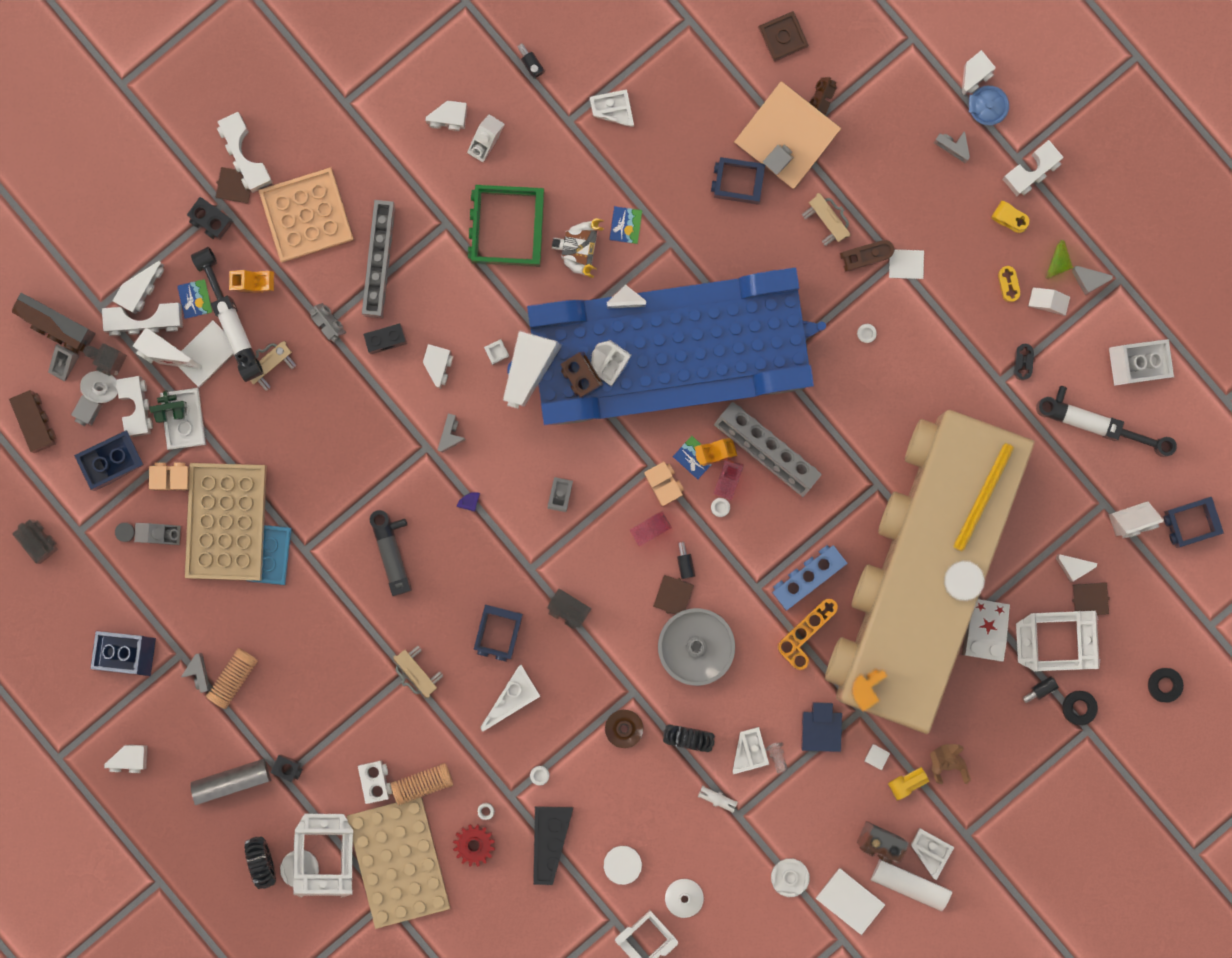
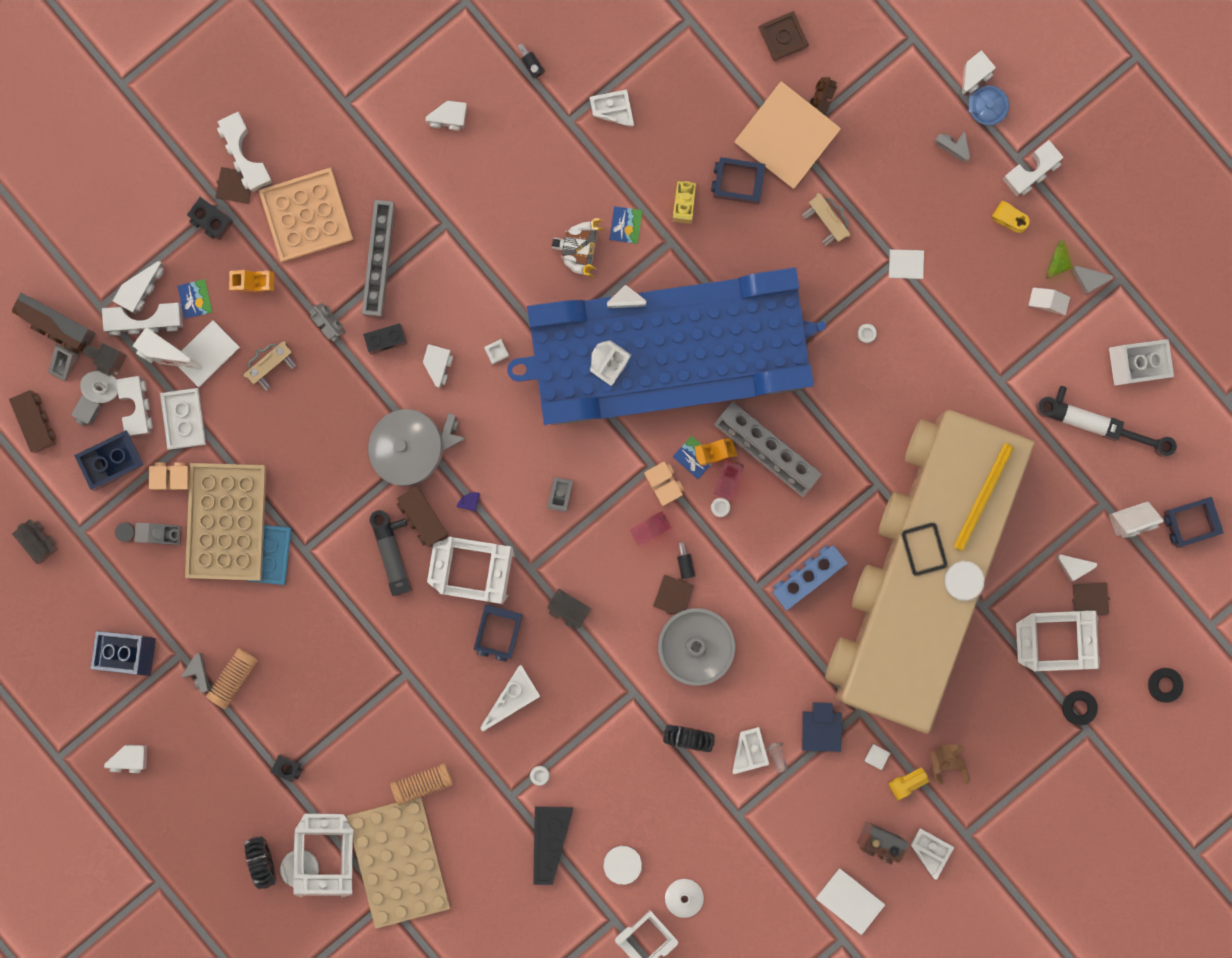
(160, 410): dark green hips -> none
(226, 311): black piece -> none
(230, 781): flat silver brick -> none
(369, 782): white brick -> none
(405, 447): none -> light grey dish
(415, 673): tan piece -> none
(421, 517): none -> reddish brown brick
(480, 811): white axle -> none
(484, 845): red gear -> none
(485, 137): white slope -> none
(497, 575): none -> white wedge
(529, 364): white slope -> none
(538, 224): green window -> none
(585, 371): reddish brown brick -> none
(624, 739): reddish brown dish -> none
(684, 202): none -> light yellow slope
(717, 799): white pin -> none
(778, 158): light grey brick -> none
(790, 877): white tile -> none
(809, 629): light orange beam -> none
(862, 690): light orange brick -> none
(867, 254): reddish brown plate -> none
(909, 553): none -> black piece
(911, 885): white brick -> none
(987, 631): white slope -> none
(1004, 284): yellow beam -> none
(1019, 361): black beam -> none
(1042, 689): black piece -> none

